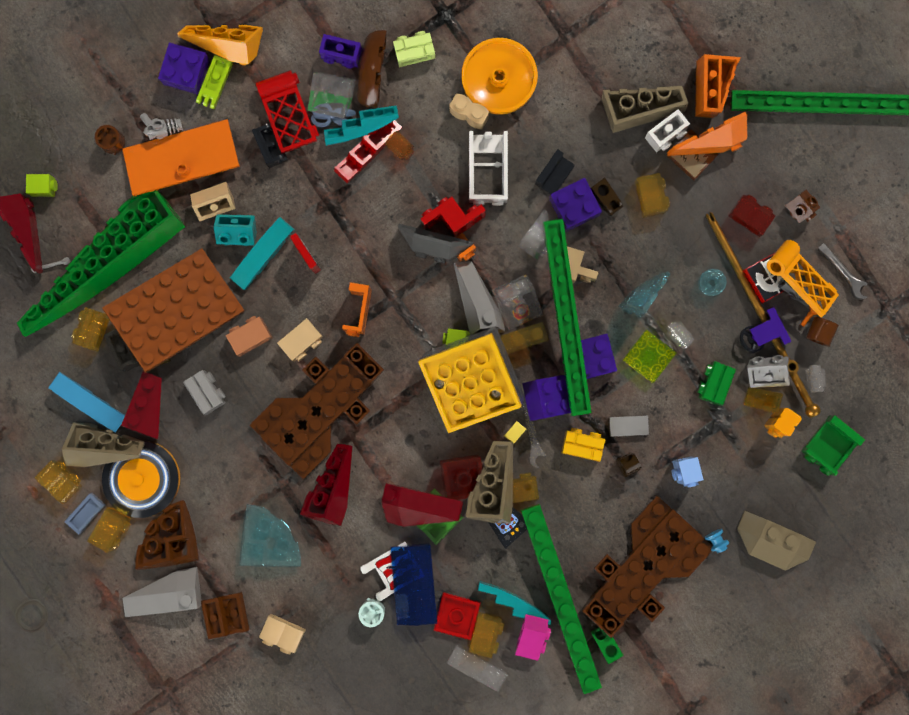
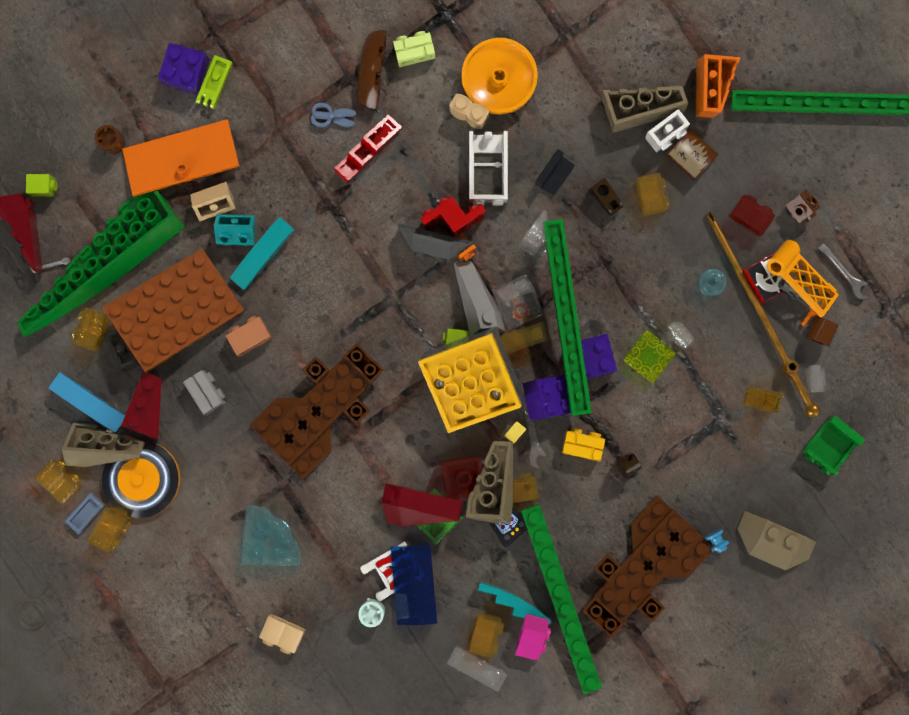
(158, 128): light grey piece -> none
(168, 539): reddish brown brick -> none
(169, 594): light grey wedge -> none
(225, 615): reddish brown slope -> none
(233, 44): light orange wedge -> none
(268, 146): black hinge -> none
(281, 87): red piece -> none
(300, 340): tan brick -> none
(305, 253): red tile -> none
(330, 496): dark red wedge -> none
(331, 94): clear slope -> none
(340, 51): dark purple brick -> none
(365, 291): orange panel -> none
(369, 121): teal slope -> none
(399, 145): clear orange brick -> none
(457, 616): red tile -> none
(575, 204): dark purple brick -> none
(575, 259): tan brick -> none
(607, 645): green leg -> none
(628, 426): light grey tile -> none
(643, 296): clear light blue brick -> none
(687, 471): light blue brick -> none
(716, 383): green brick -> none
(718, 140): orange wedge -> none
(765, 332): dark purple piece -> none
(768, 371): light grey bracket -> none
(782, 423): light orange brick -> none

